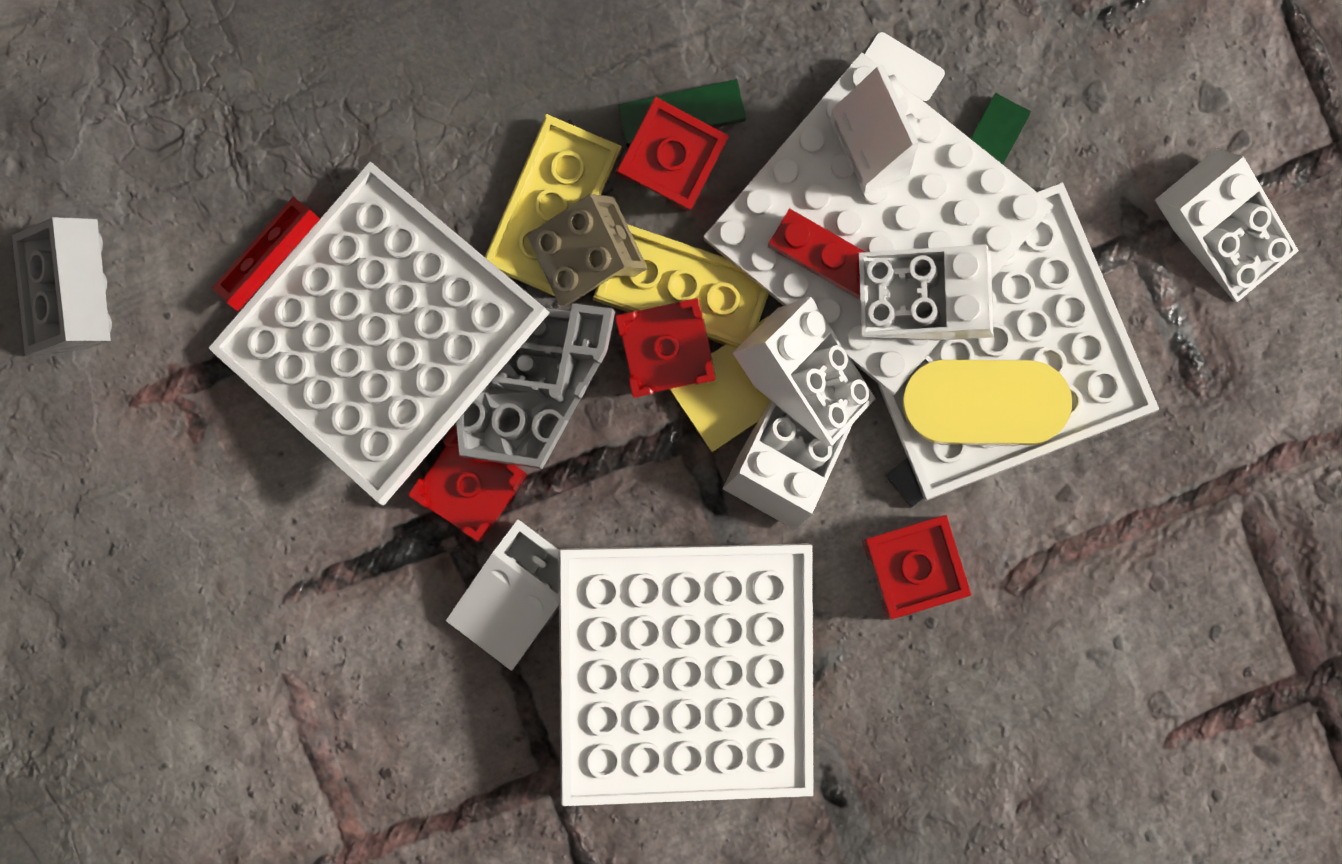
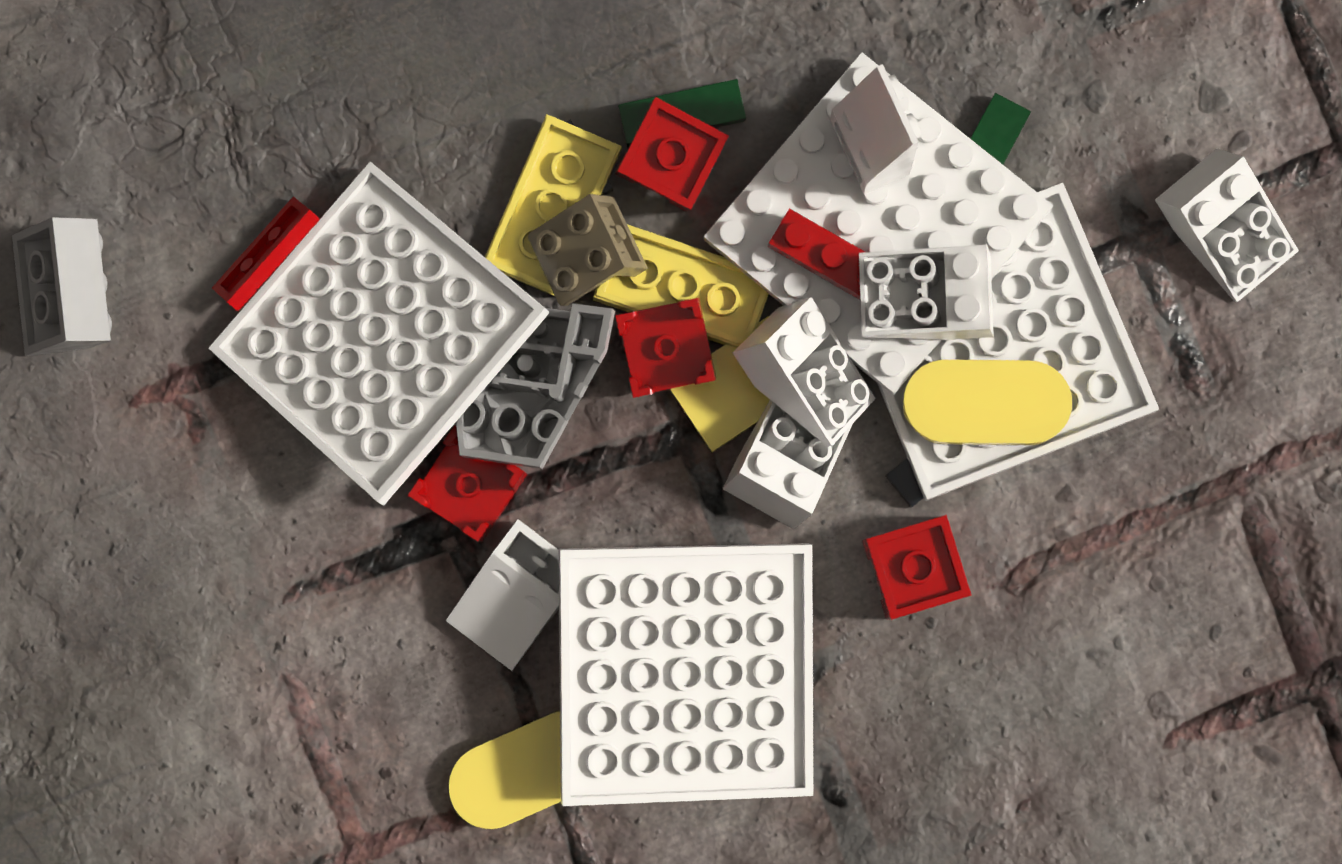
(509, 775): none -> light yellow tile
(909, 67): white sticker -> none

